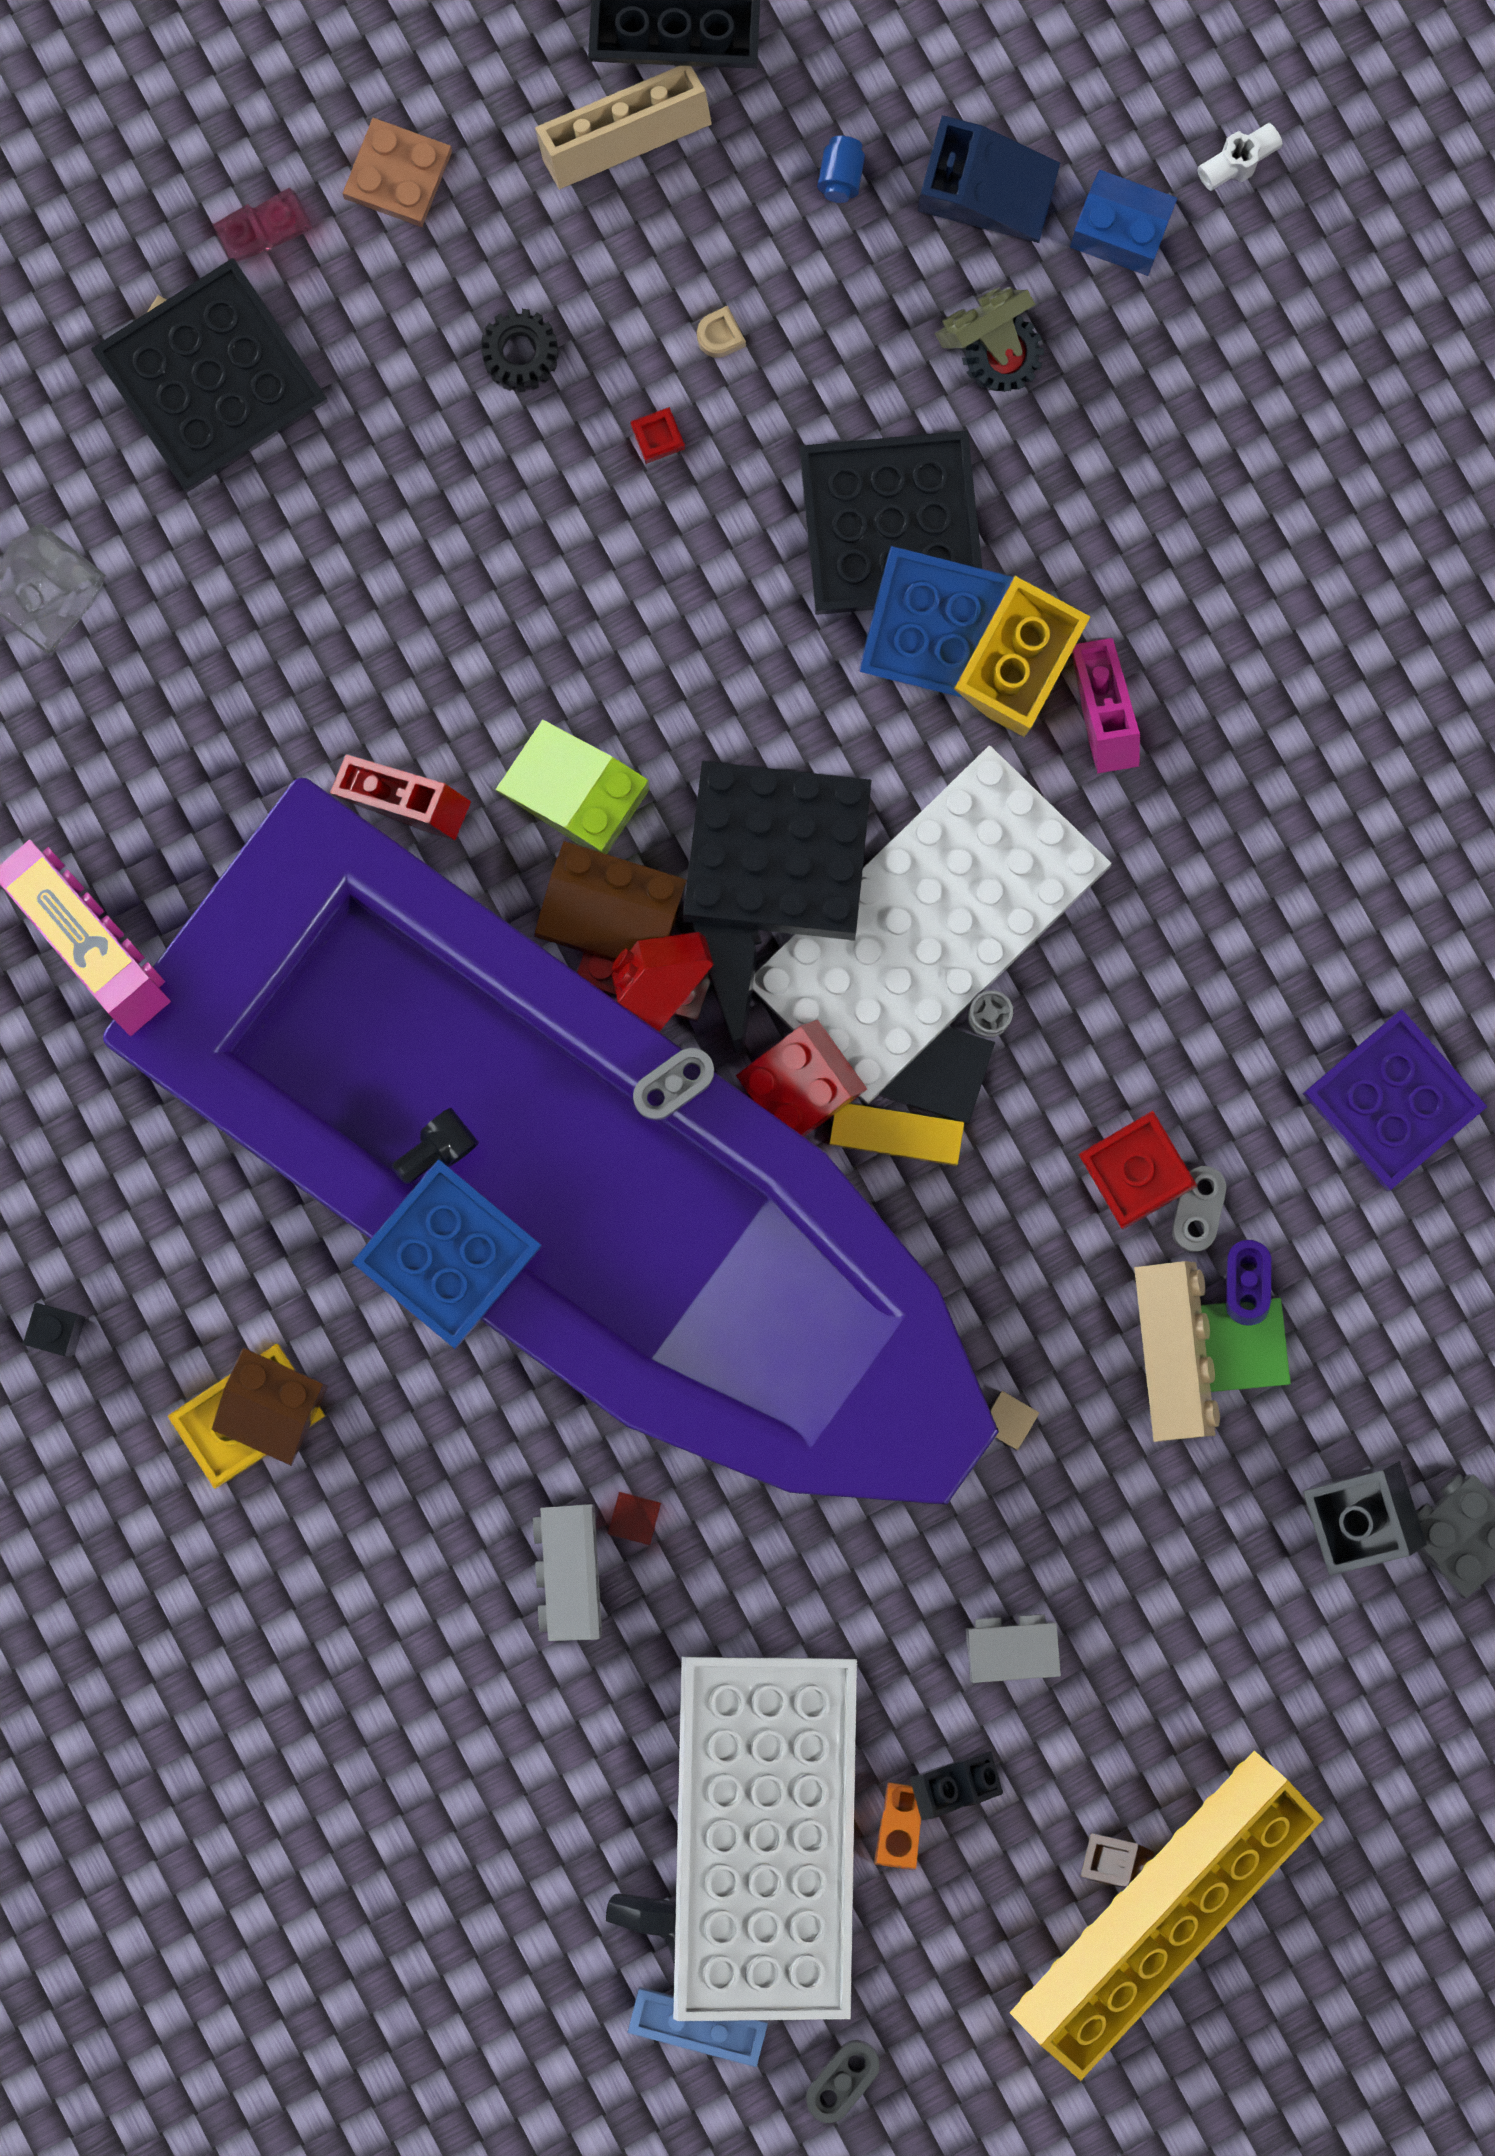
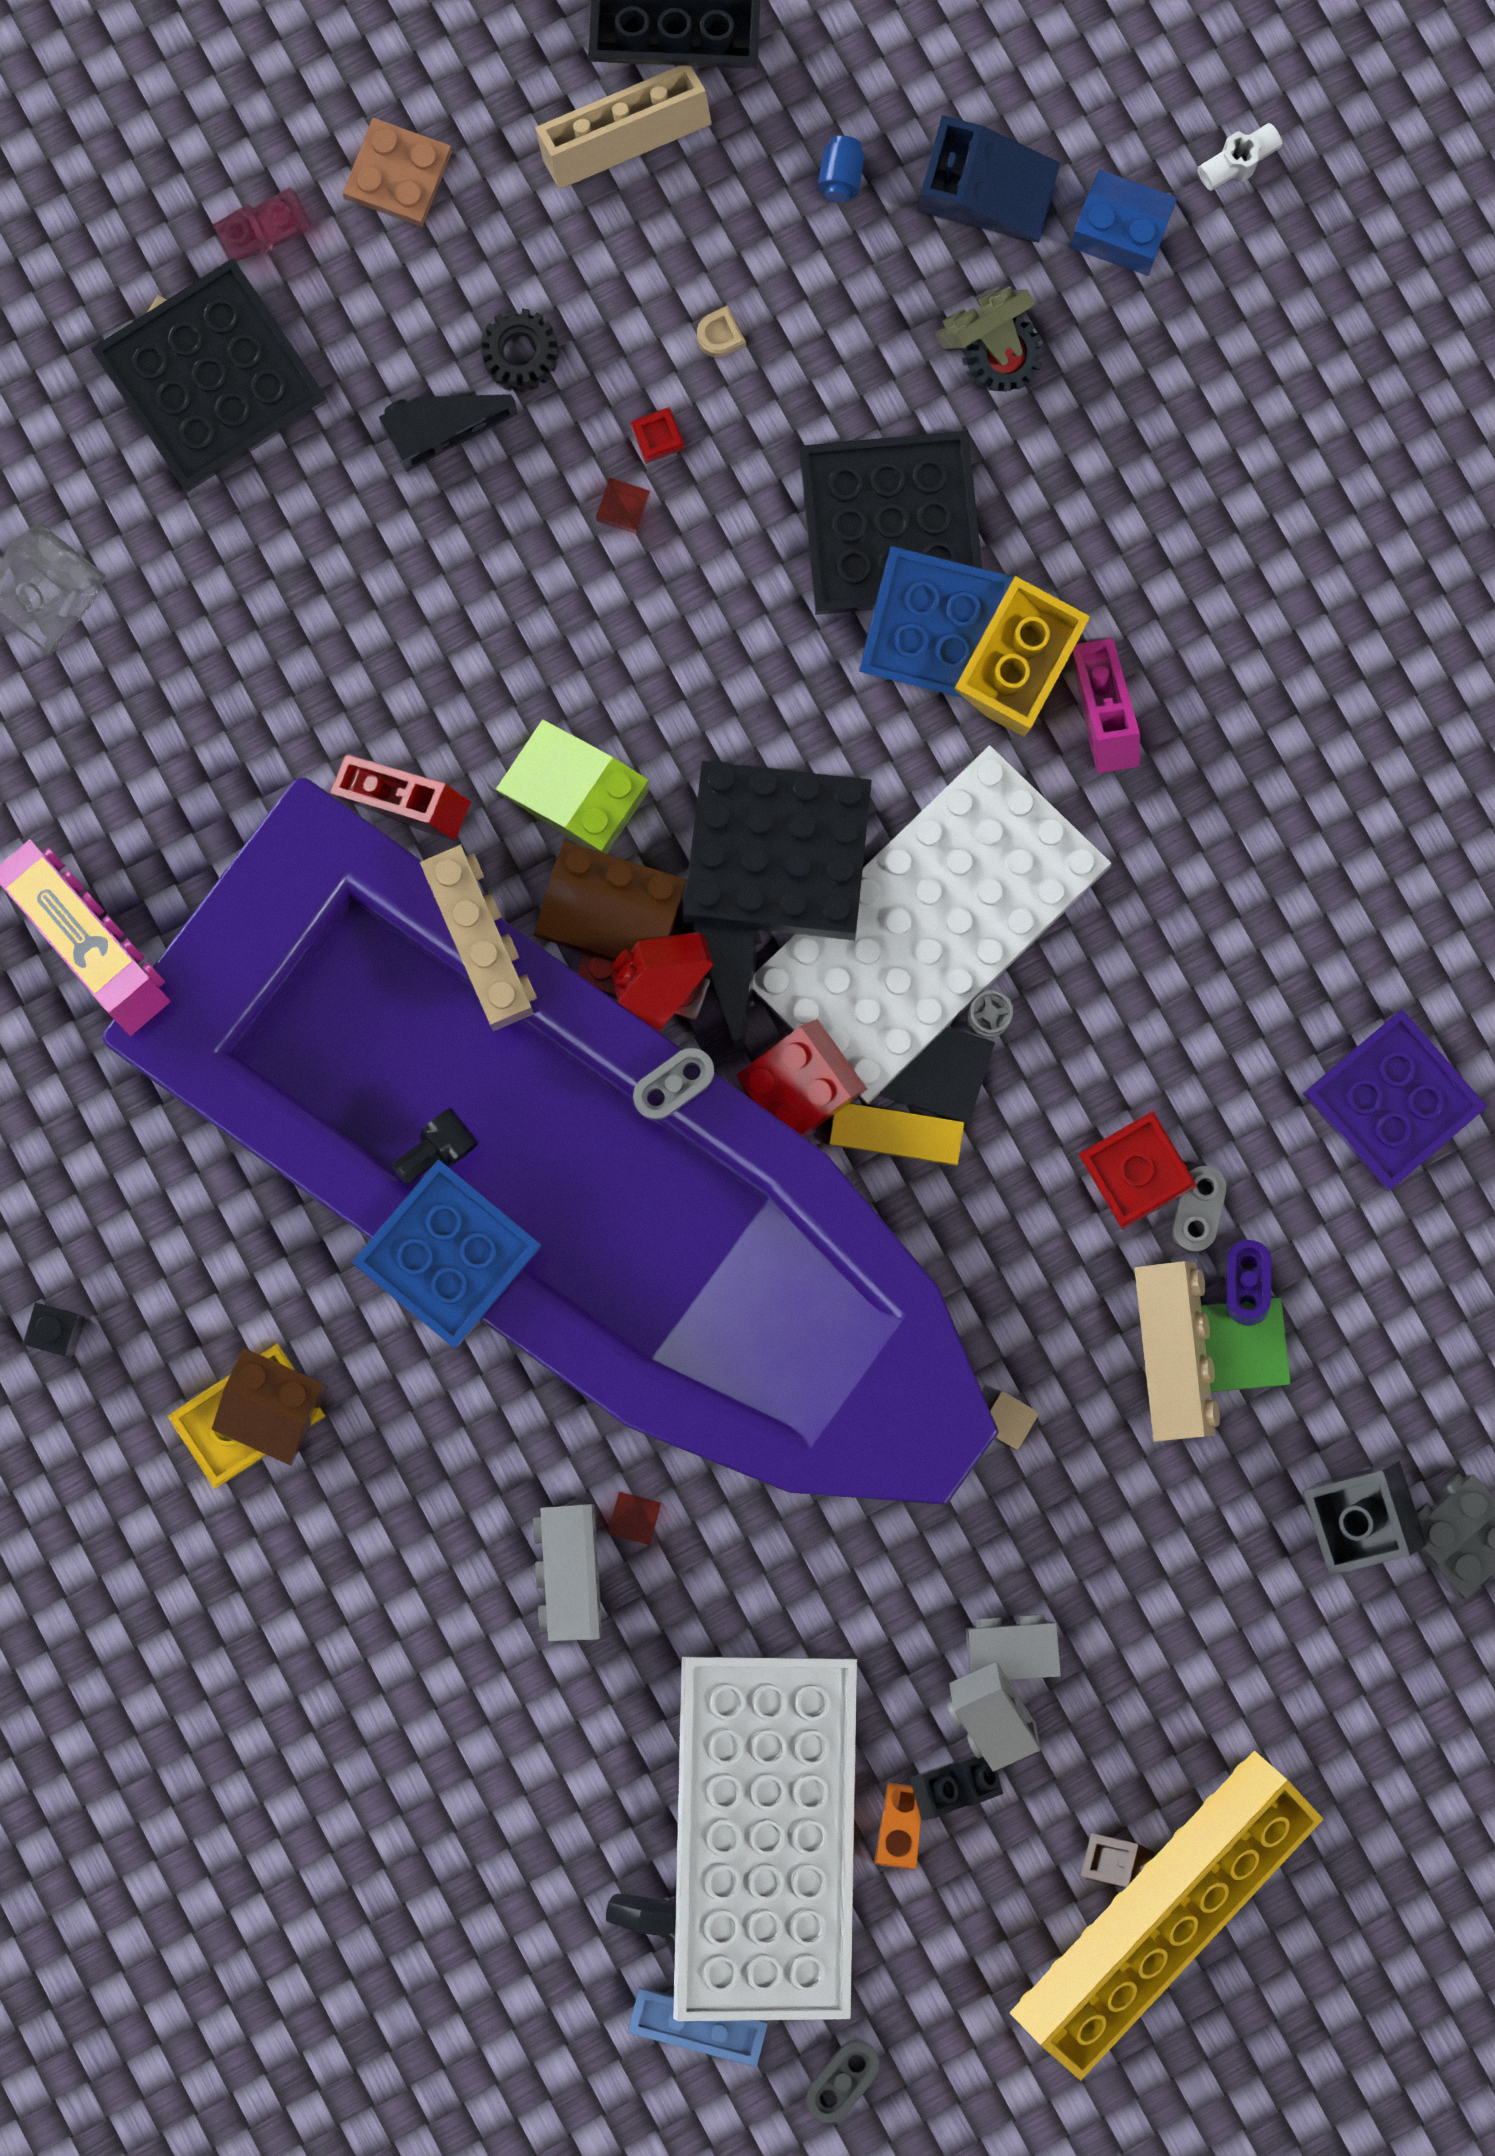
(438, 423): none -> black slope
(476, 937): none -> tan brick
(623, 505): none -> clear red tile
(993, 1717): none -> light grey brick

